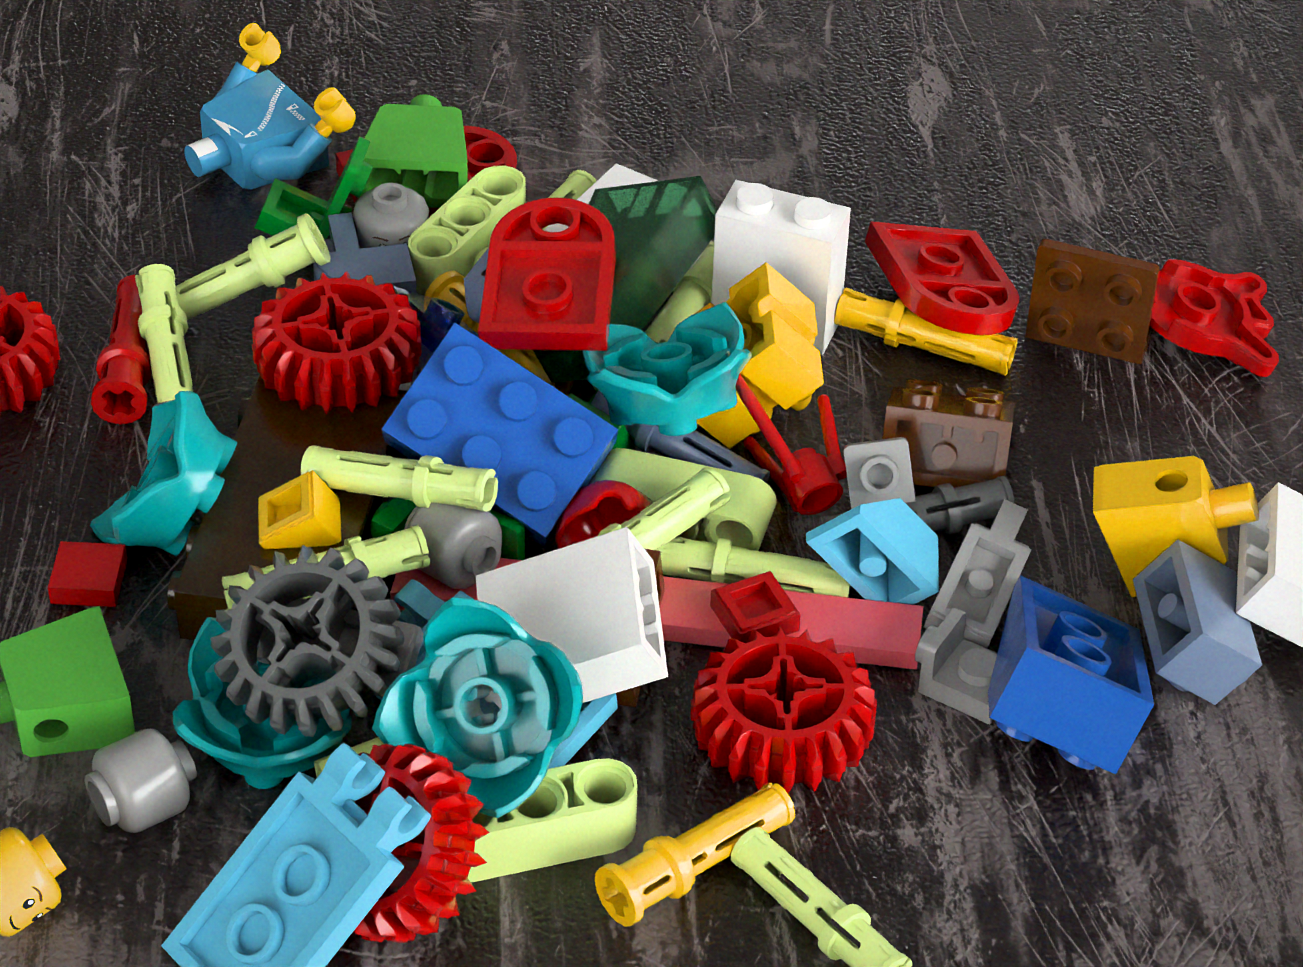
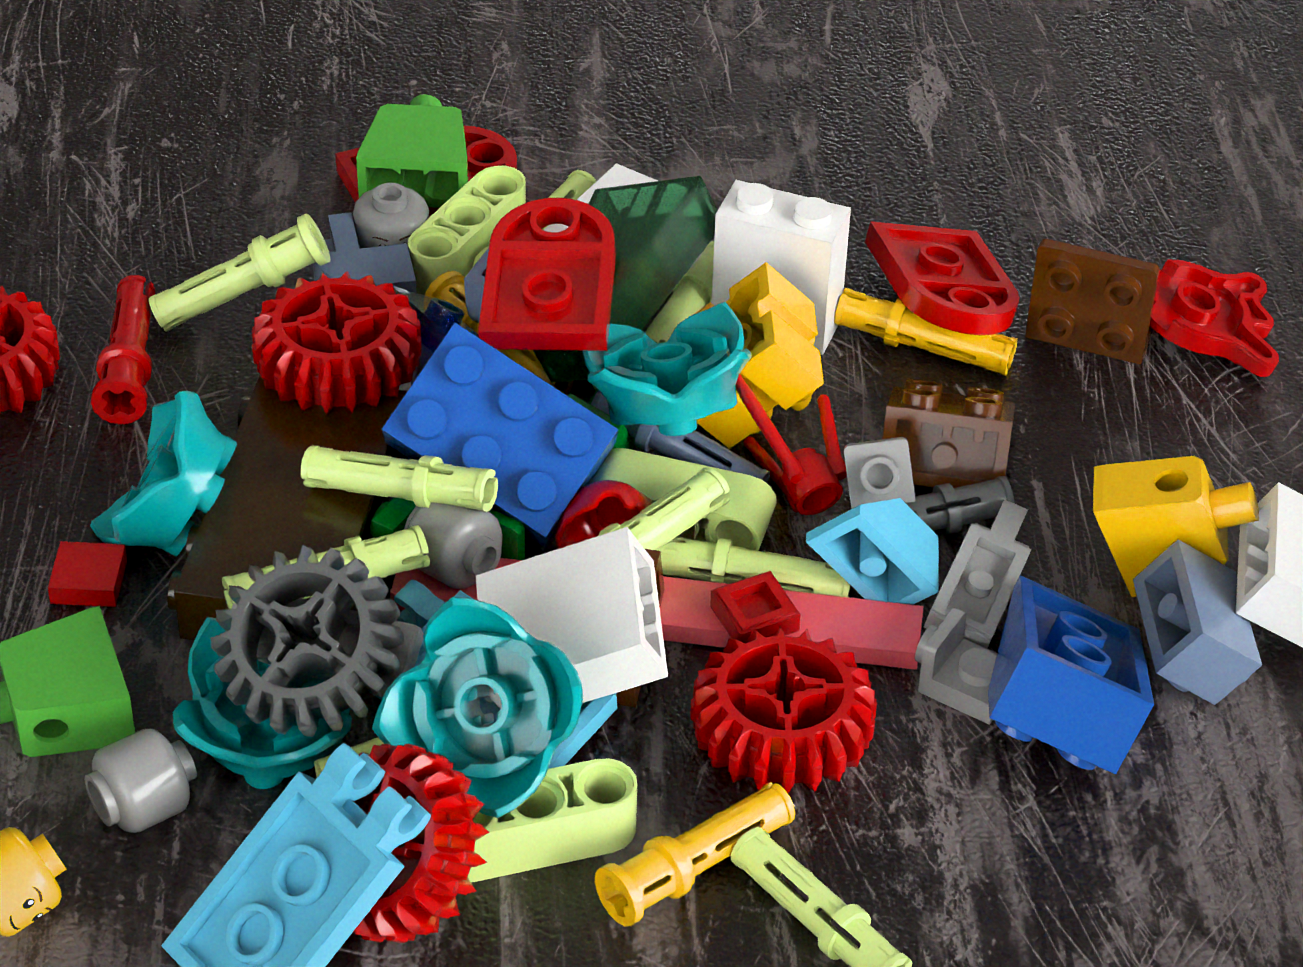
(164, 329): yellowish green pin -> none
(263, 128): dark azure torso -> none
(287, 202): green bracket -> none
(299, 514): yellow slope -> none

